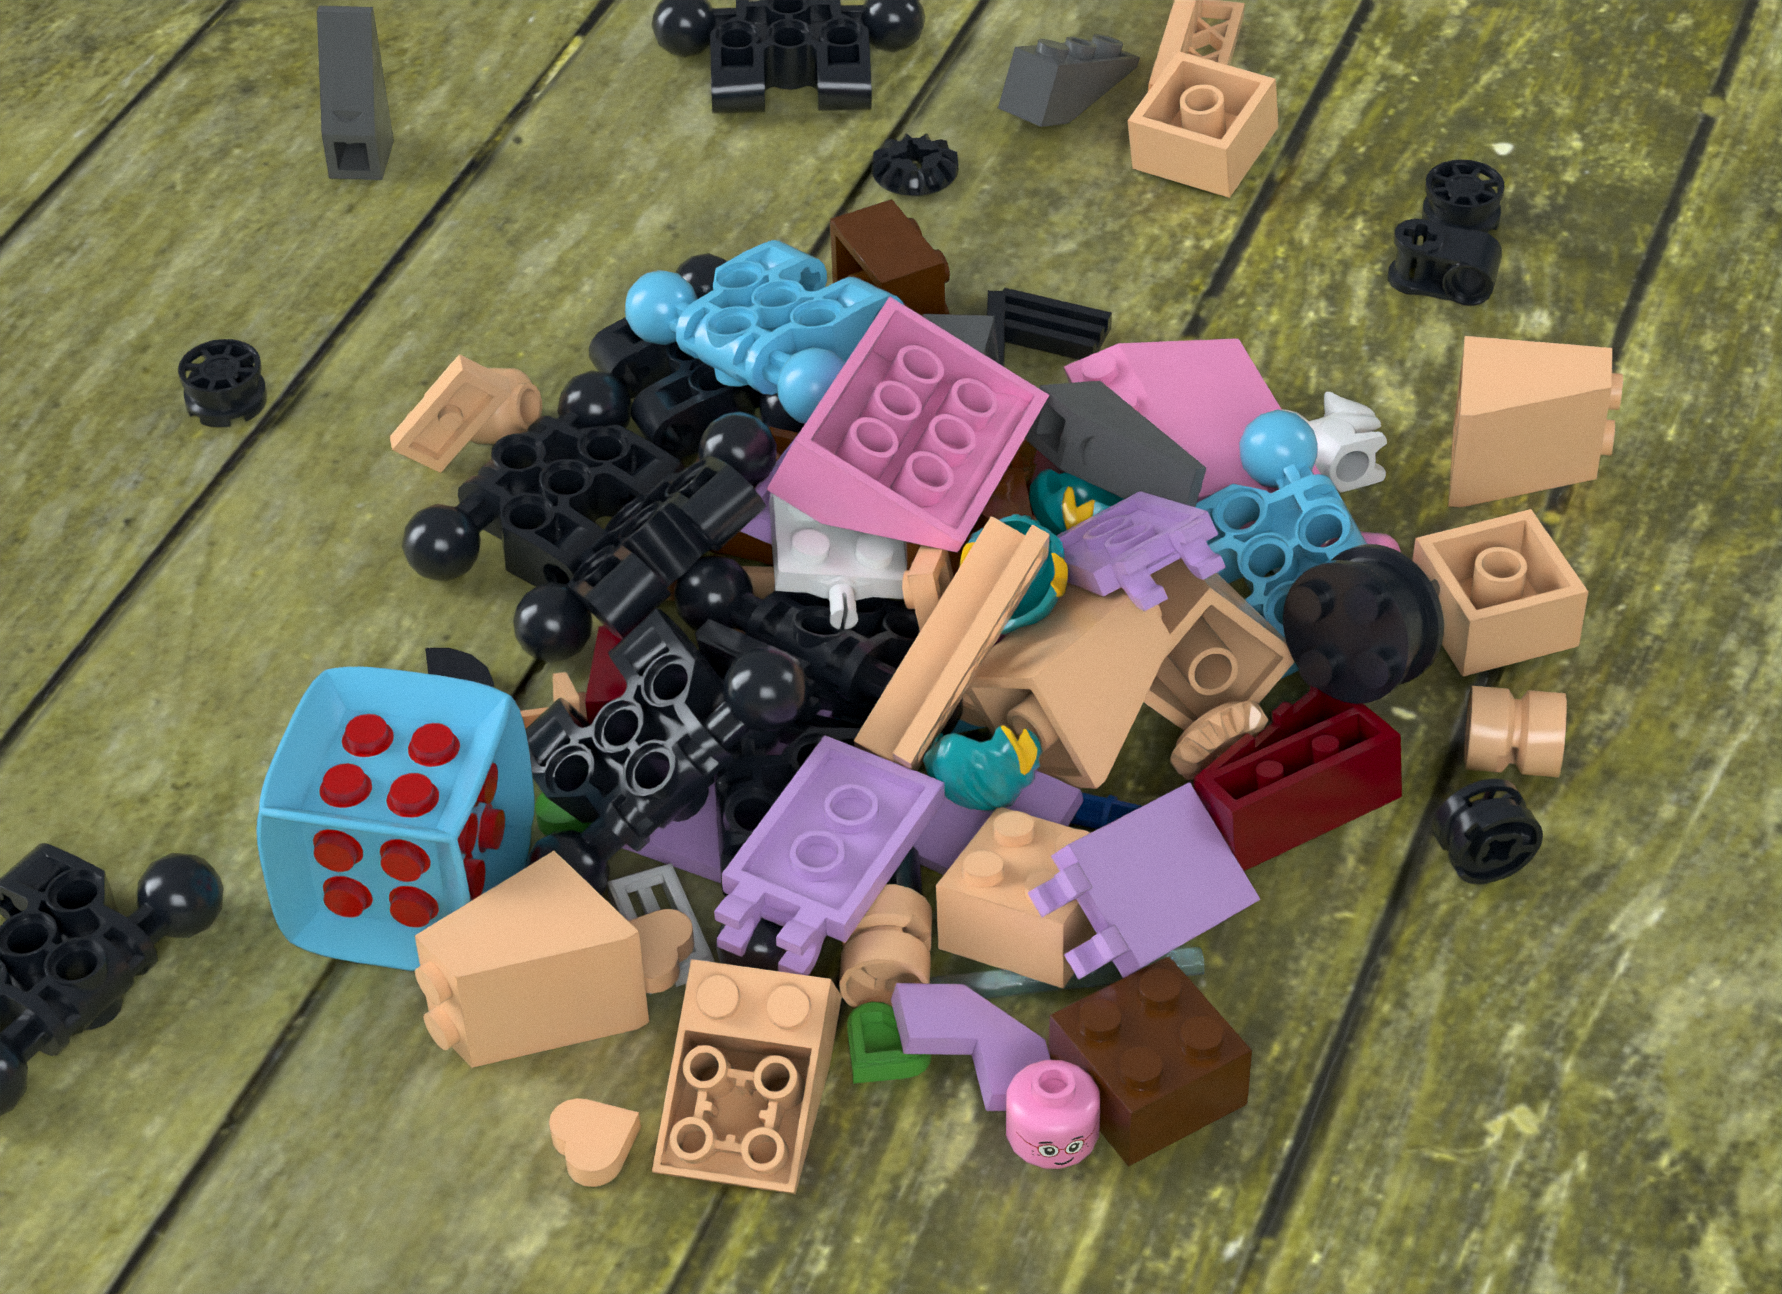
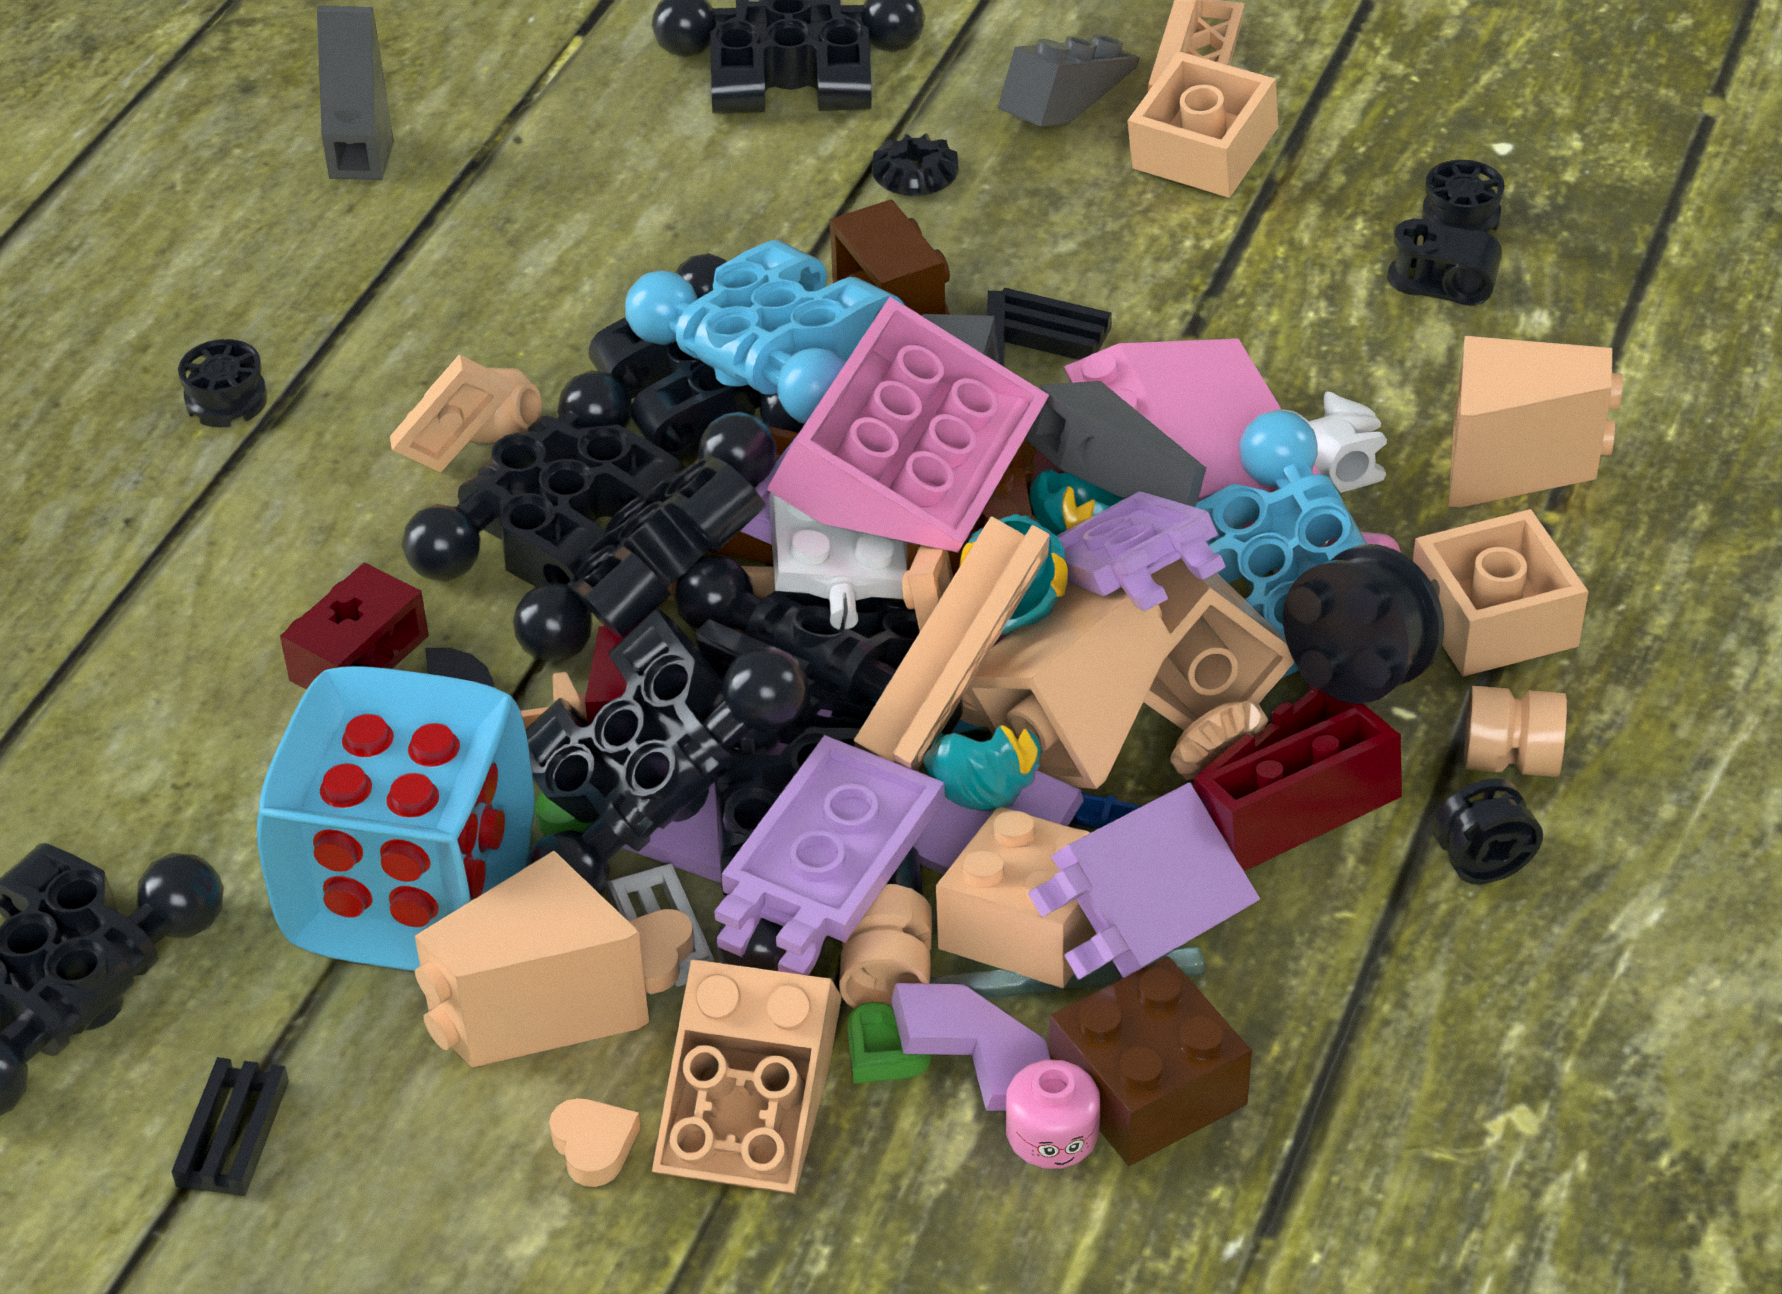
(221, 1080): none -> black tile
(359, 623): none -> dark red brick

